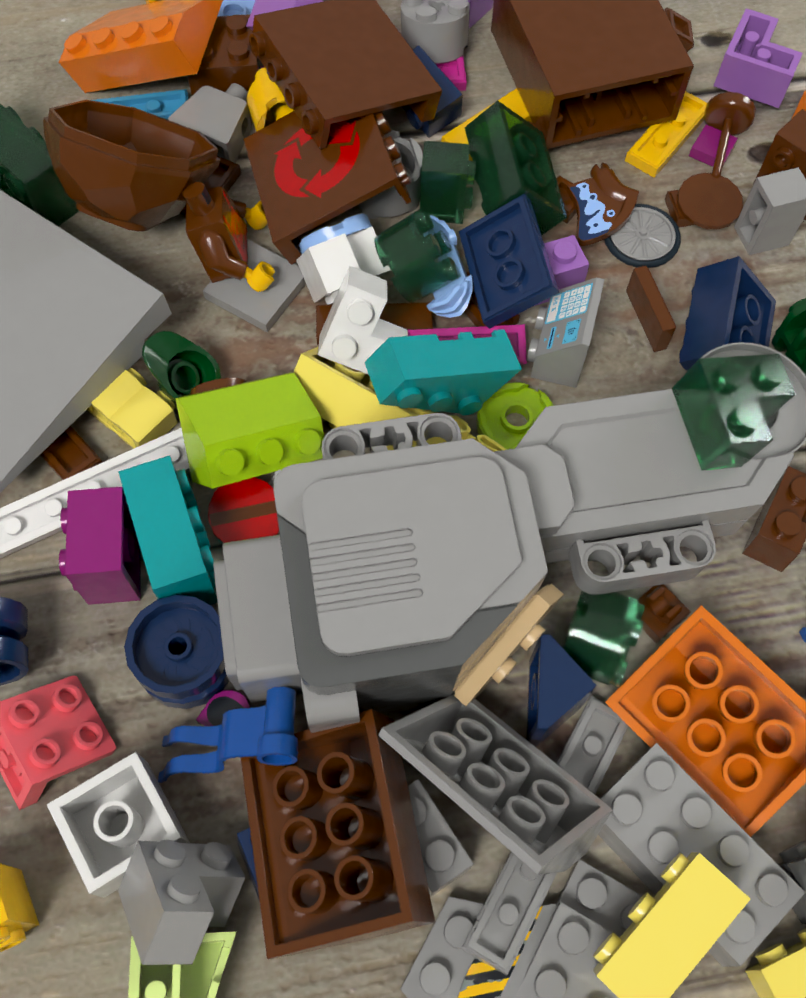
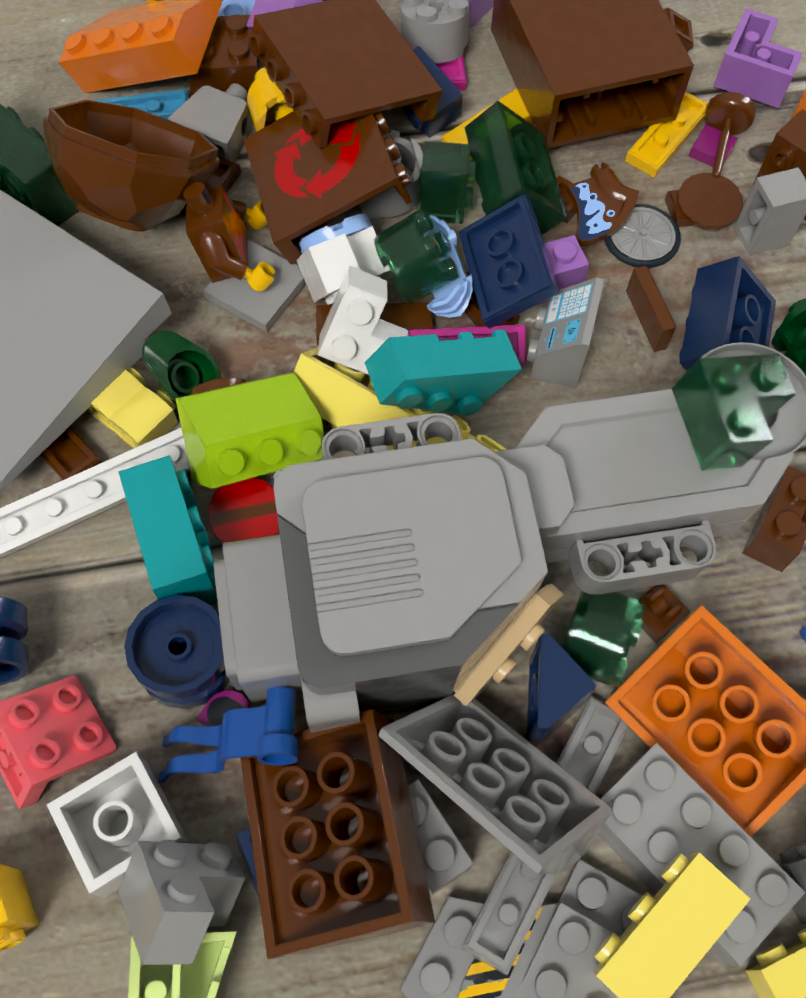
(101, 546): magenta brick -> none
(510, 399): lime tile -> none

